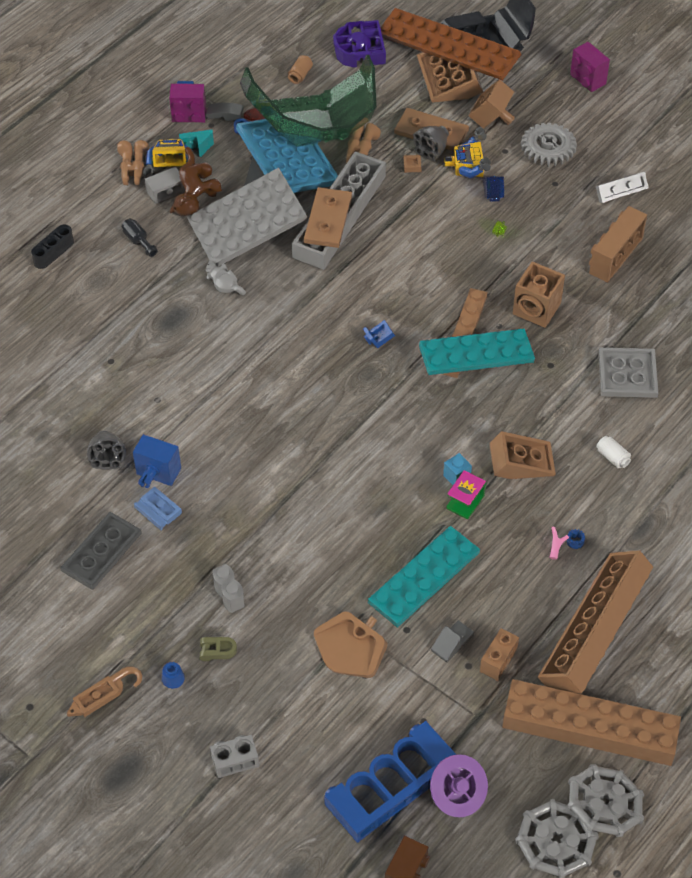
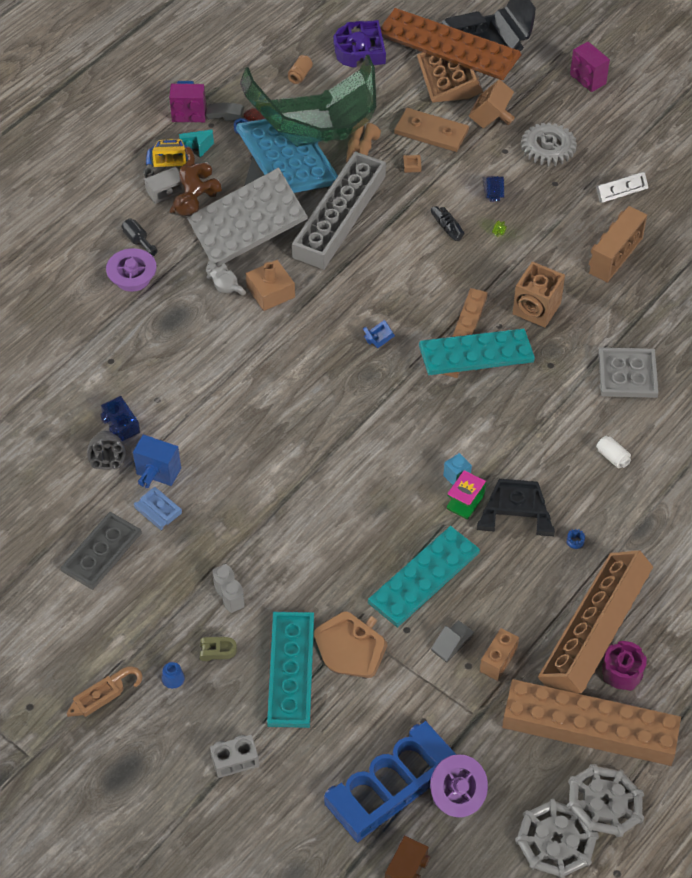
(52, 246): black beam -> none
(119, 418): none -> clear blue brick
(127, 167): medium nougat piece -> none
(131, 269): none -> medium lavender wheel
(270, 285): none -> medium nougat brick
(291, 670): none -> teal plate
(328, 217): medium nougat plate -> none
(430, 141): flat silver piece -> none
(448, 222): none -> black hinge
(469, 158): torso -> none
(517, 499): none -> black wing
(521, 457): medium nougat slope -> none
(556, 544): bright pink bar -> none
(623, 665): none -> magenta brick

